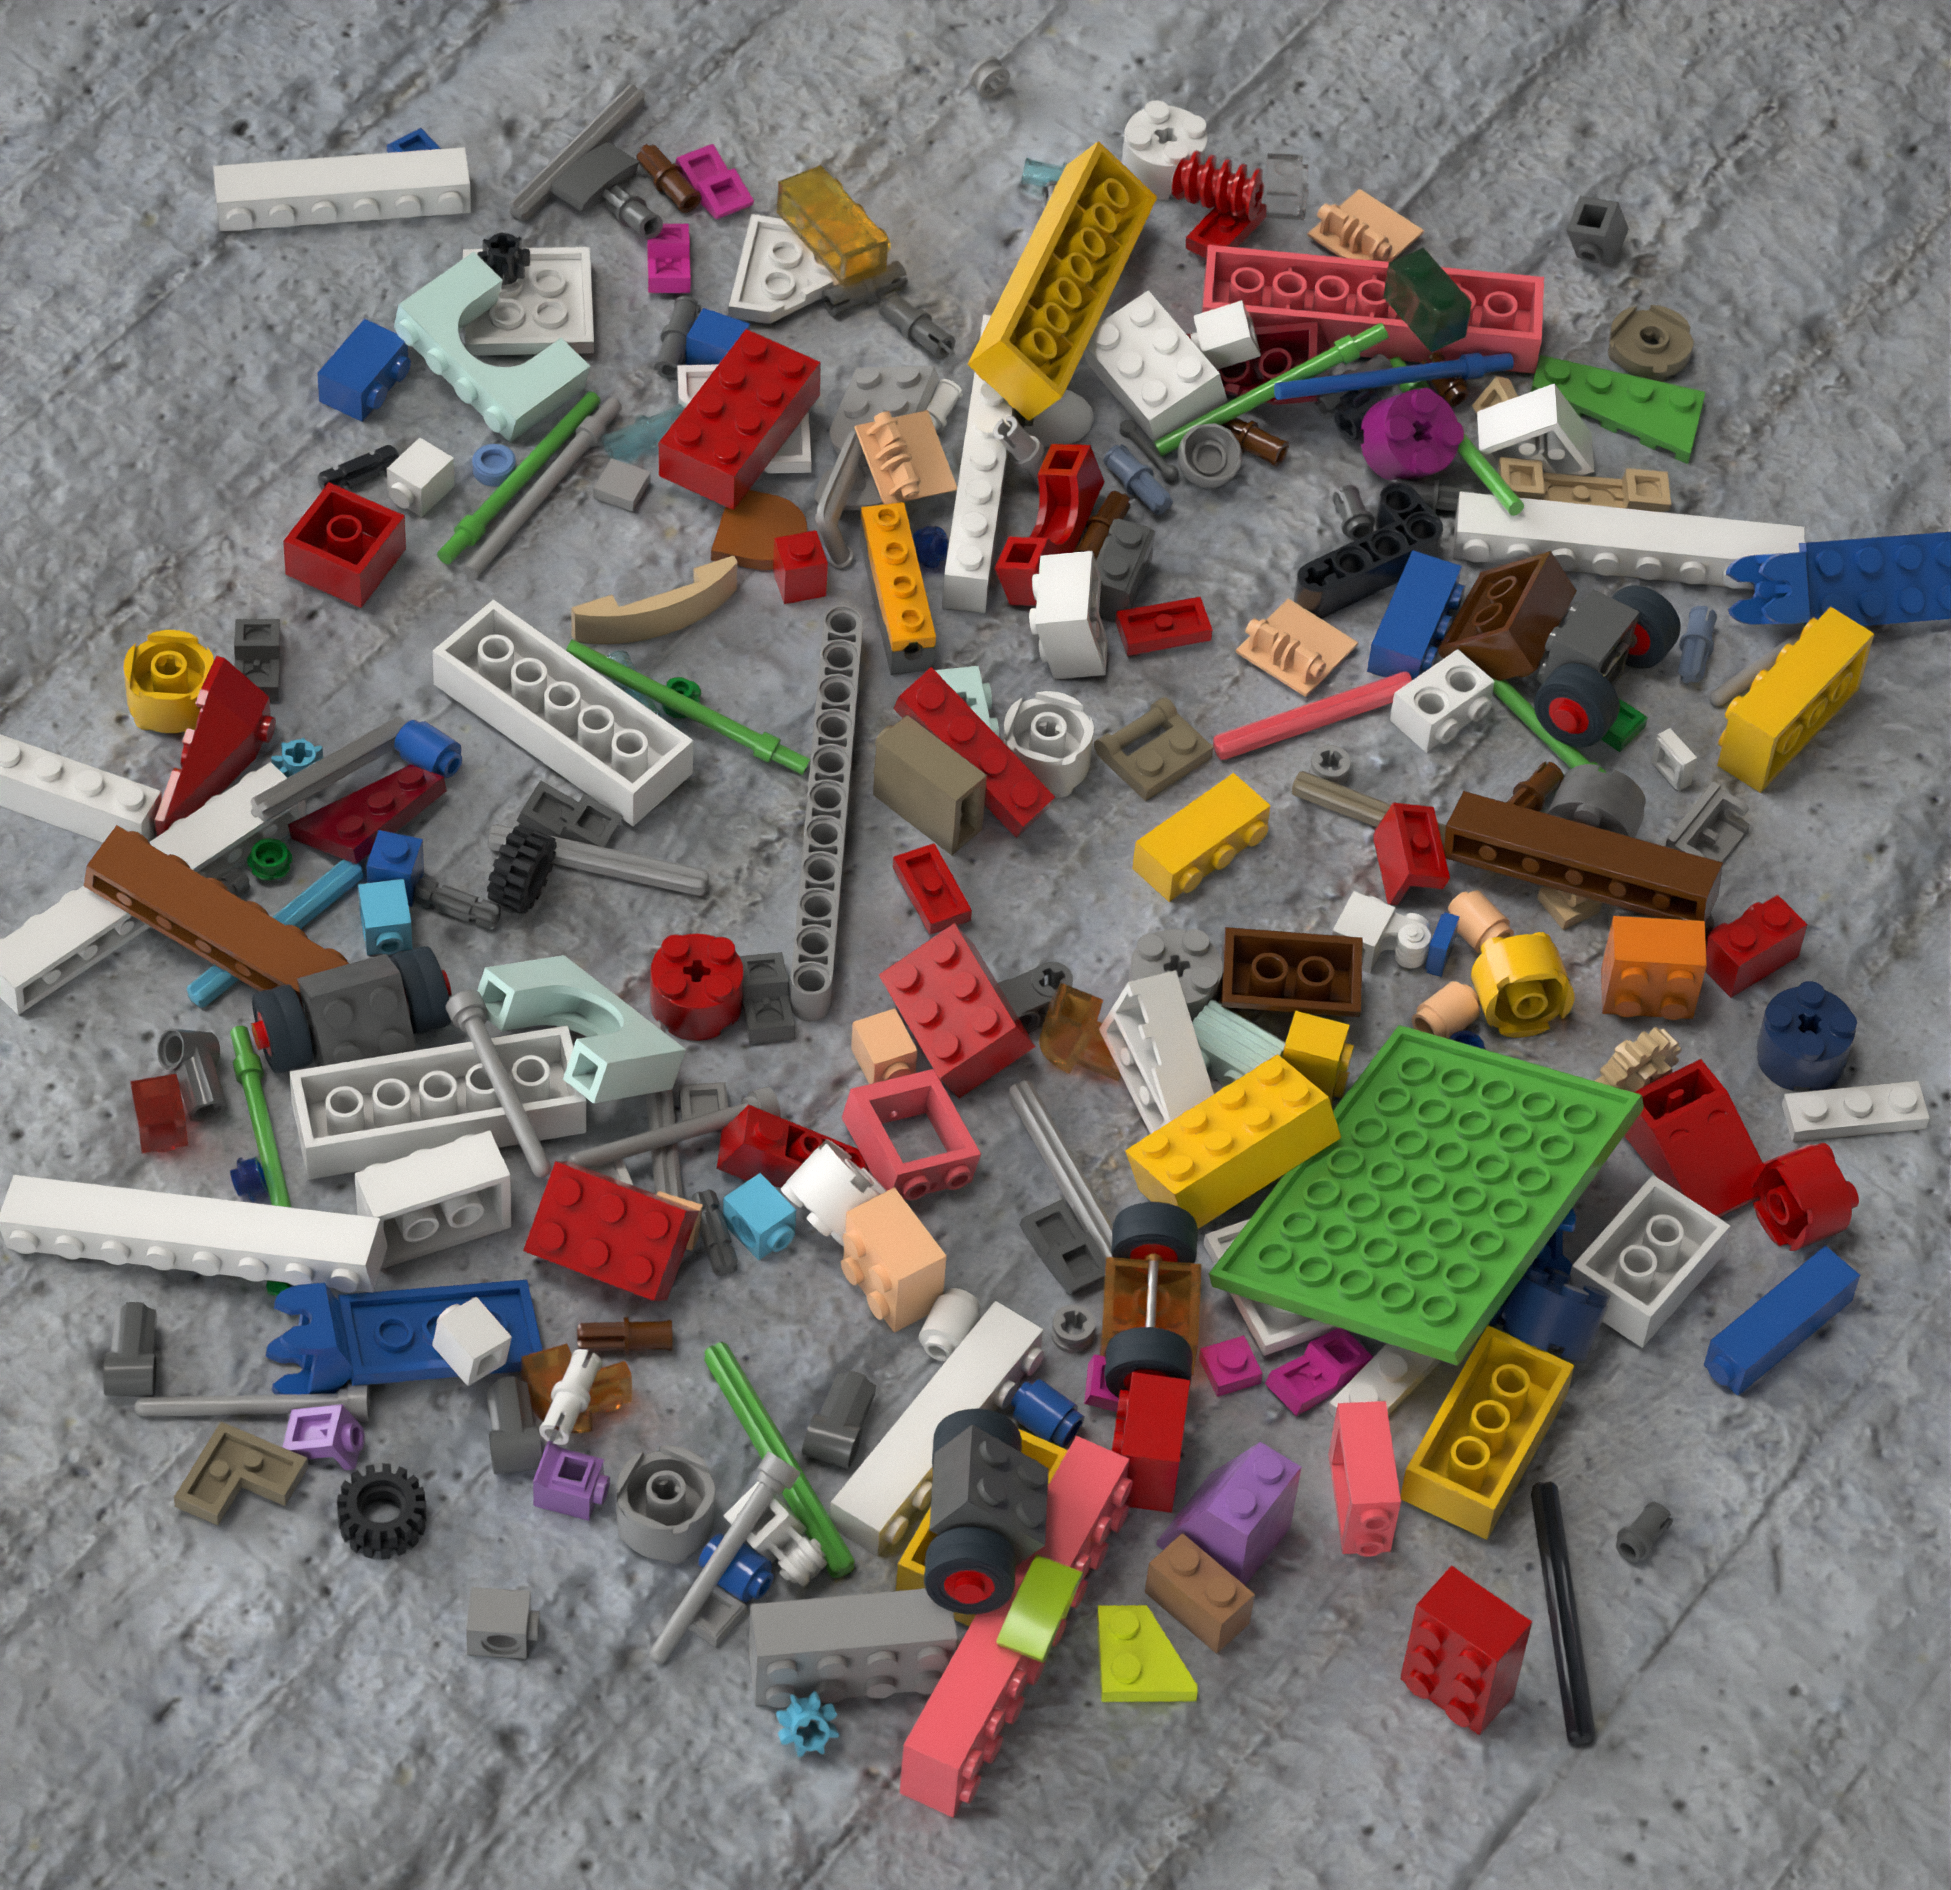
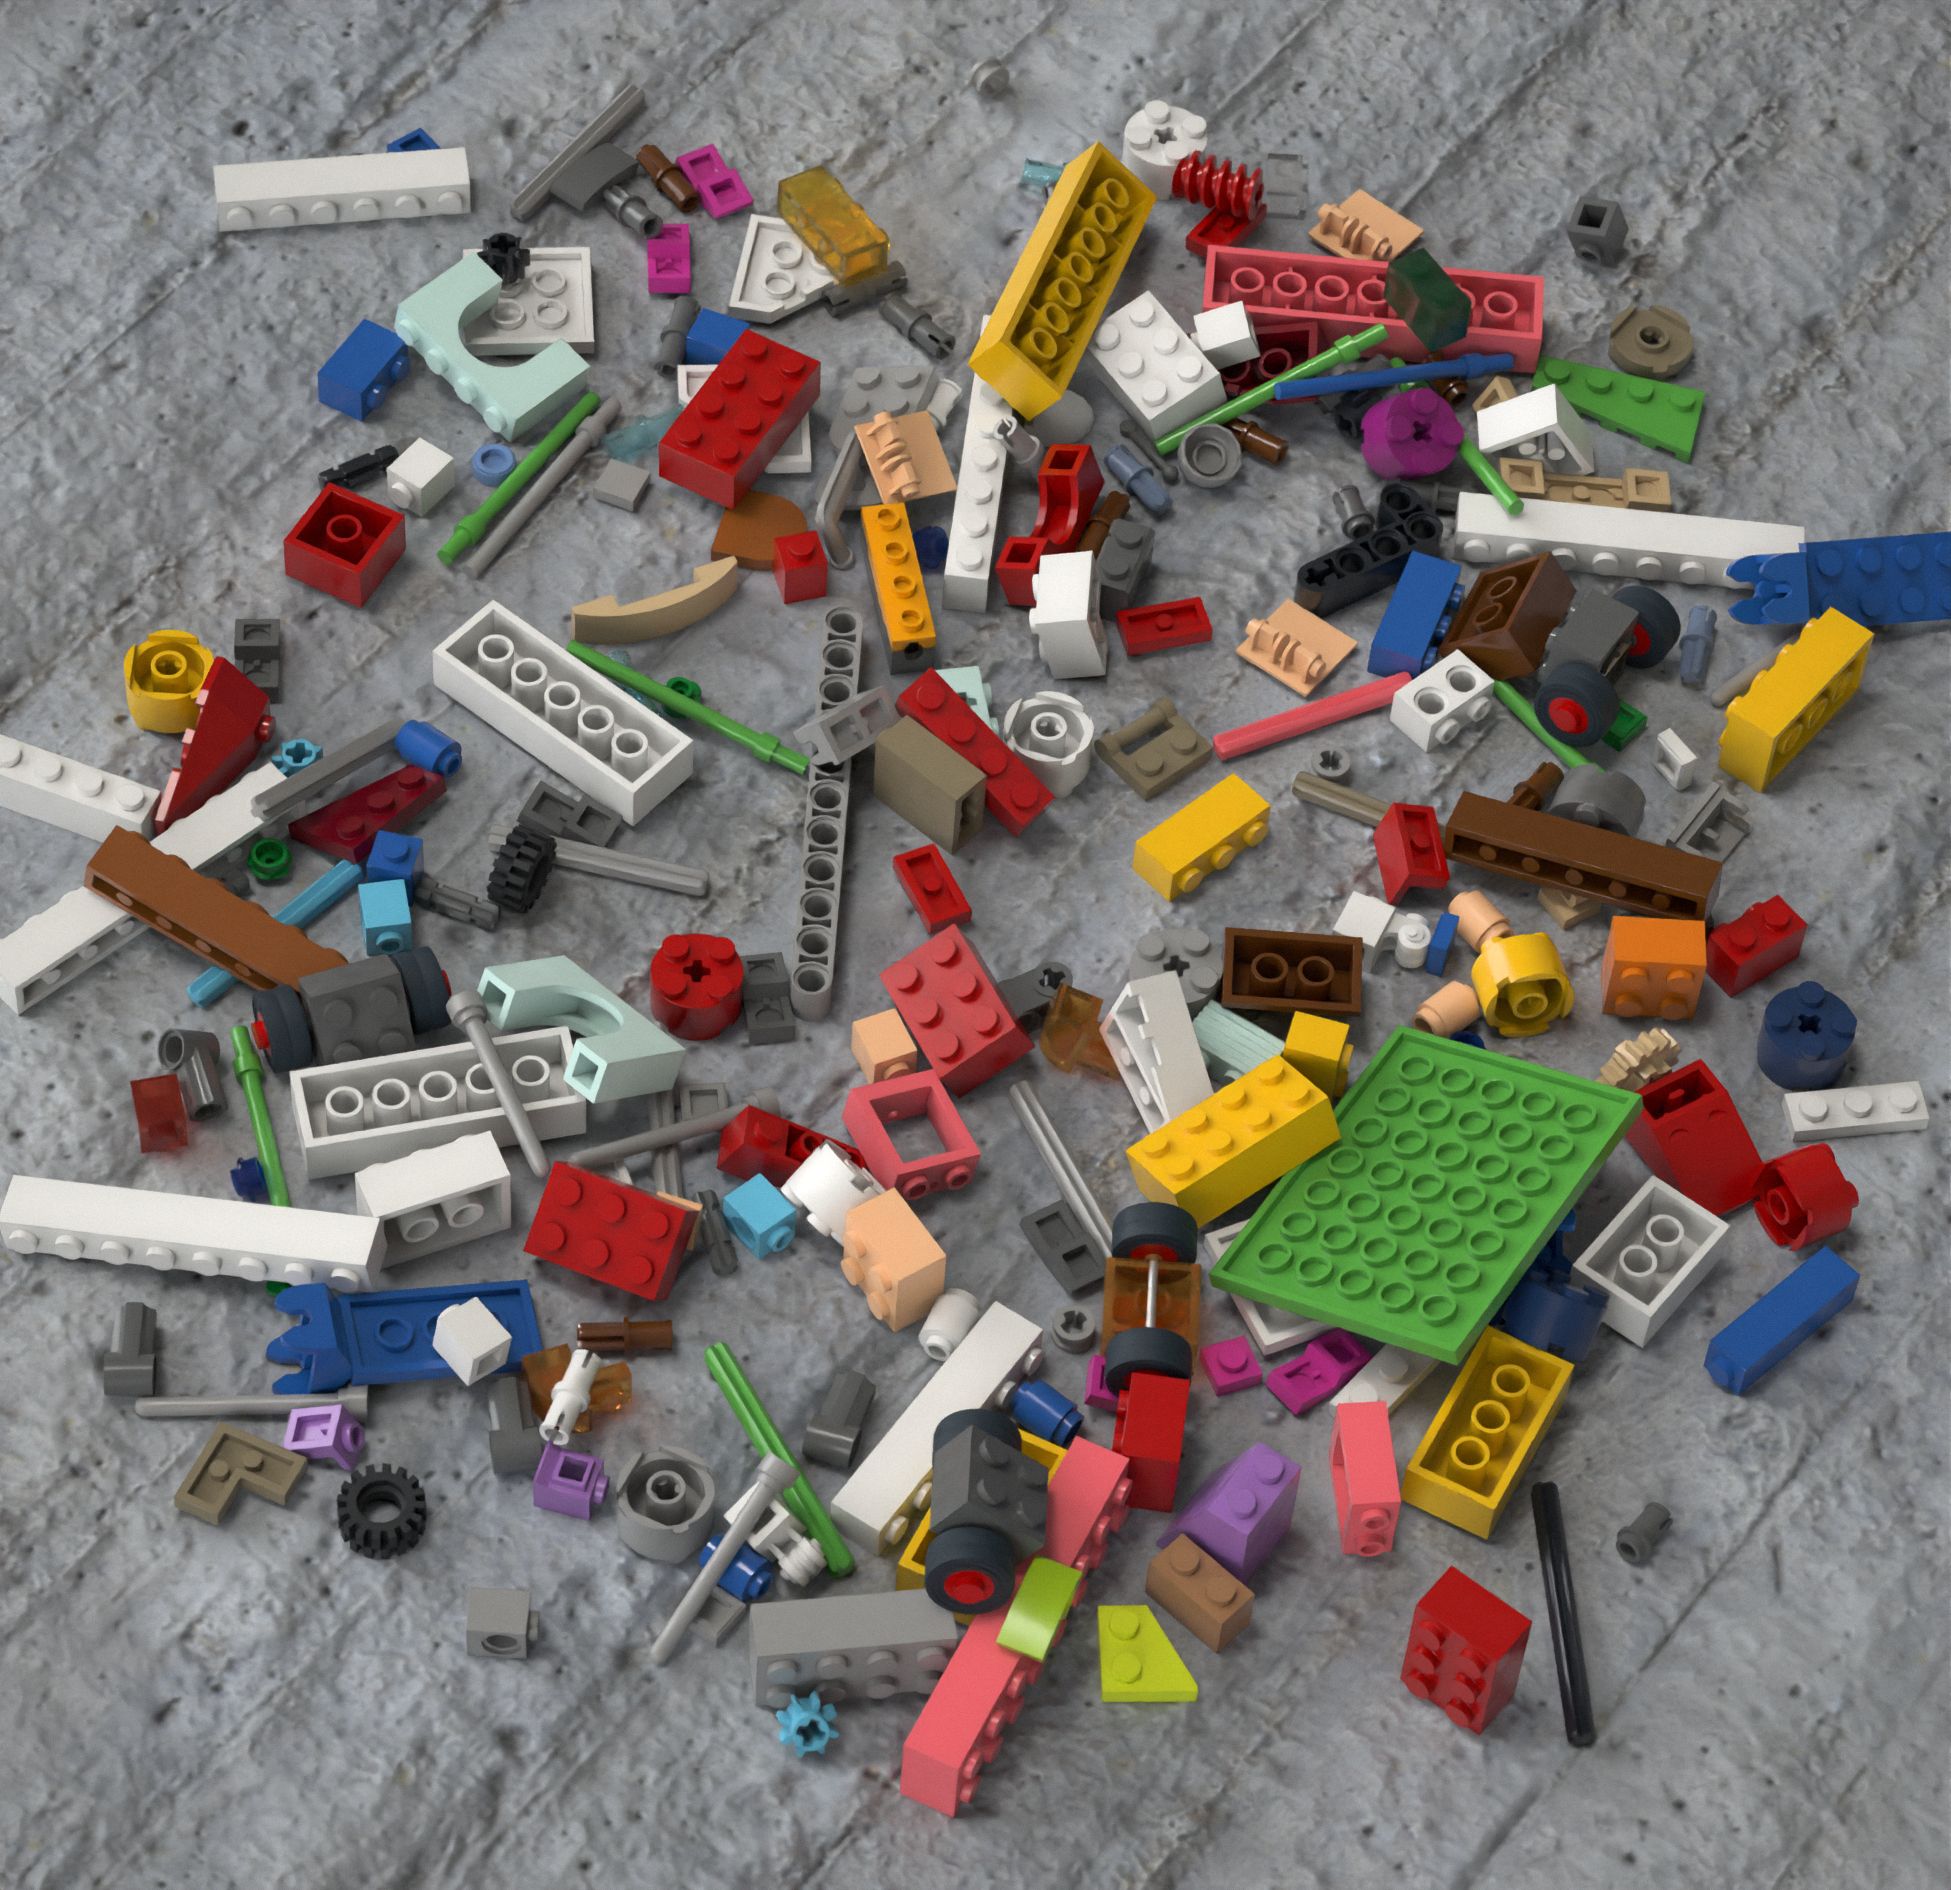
(849, 726): none -> light grey hinge

